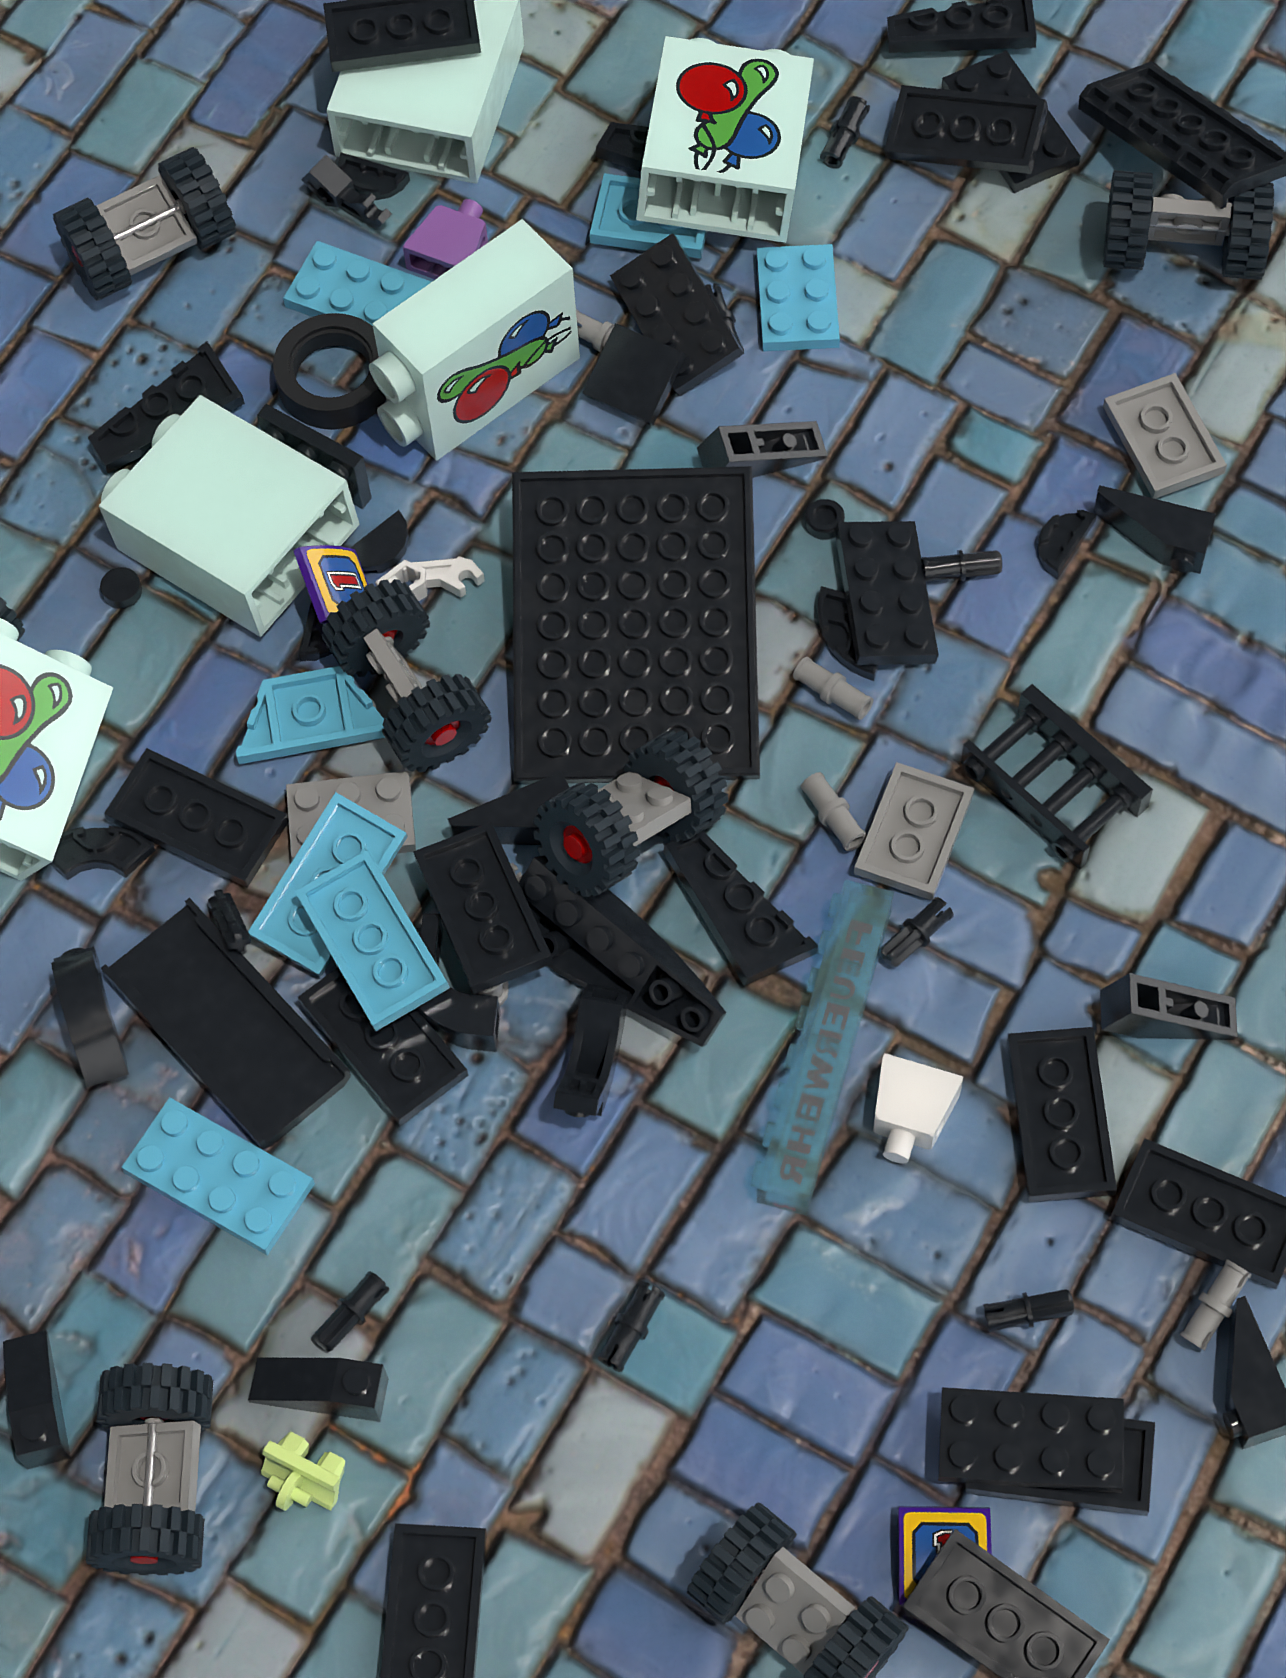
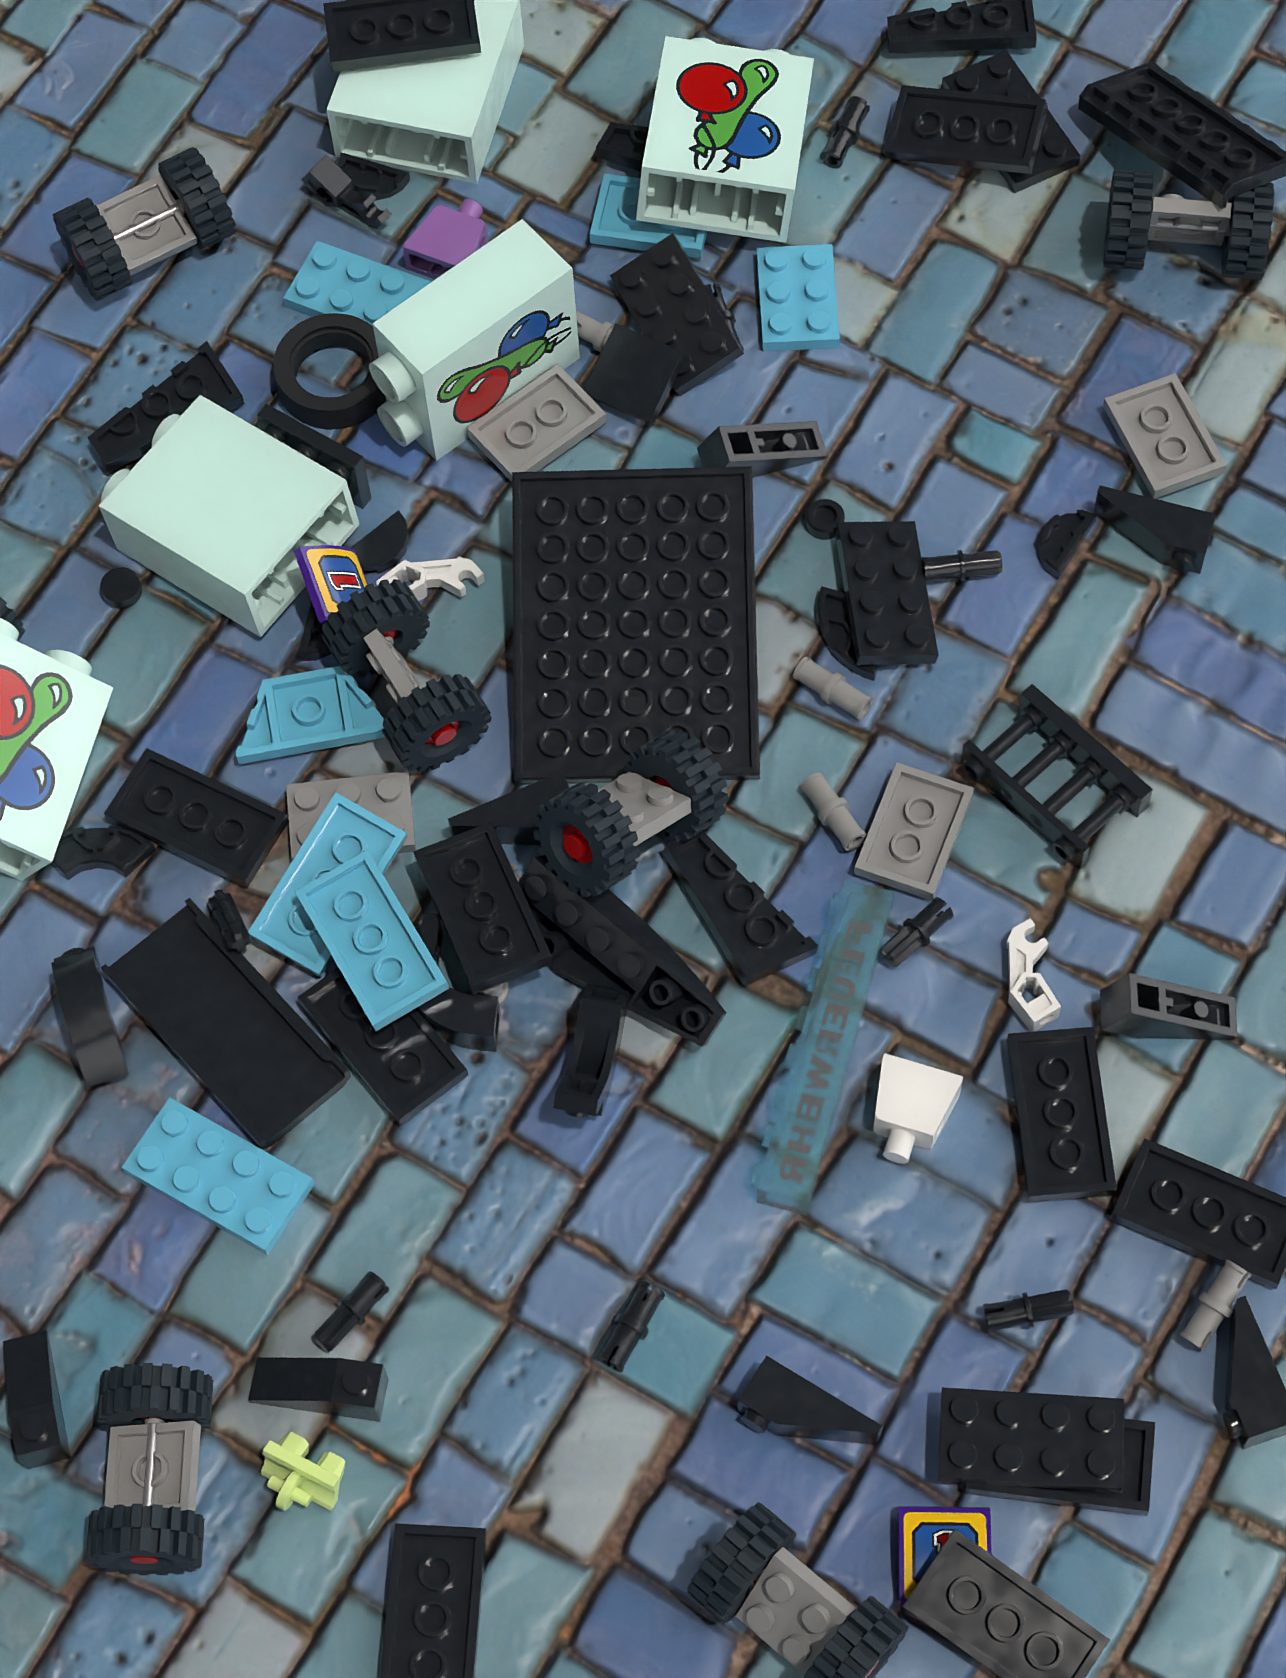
(537, 423): none -> light grey plate
(797, 1408): none -> black slope
(1021, 959): none -> white piece

